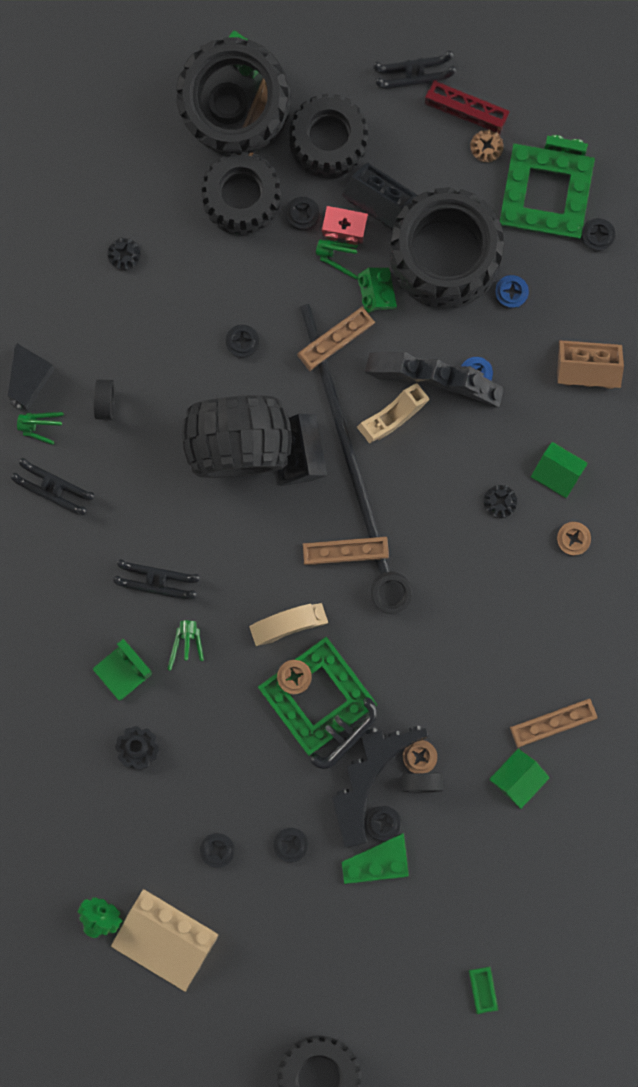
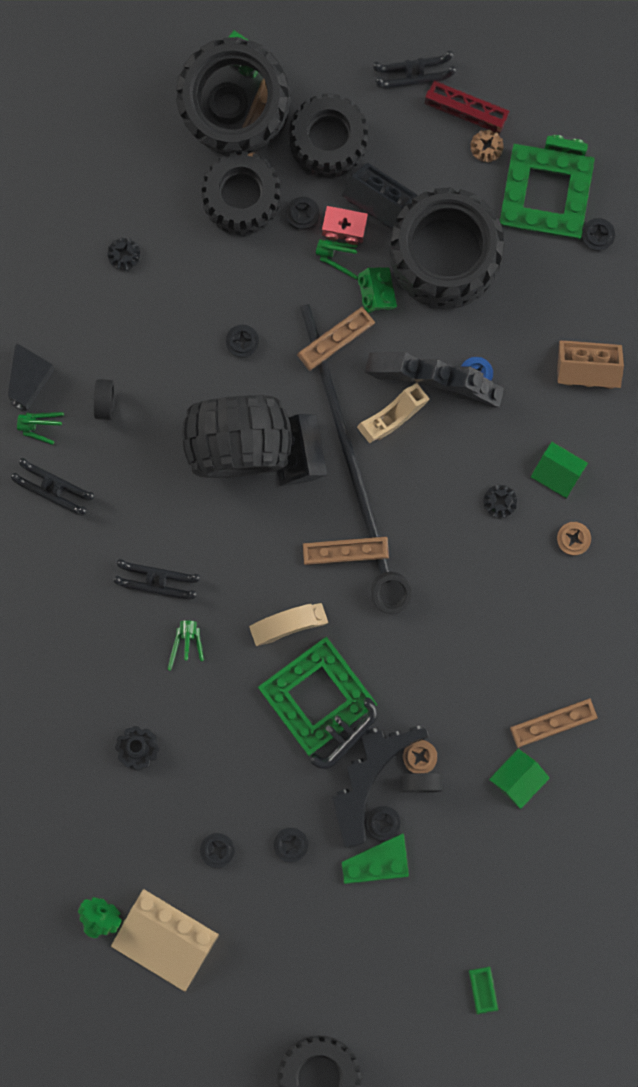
(122, 670): green bracket -> none
(299, 668): medium nougat gear -> none
(519, 286): blue gear -> none

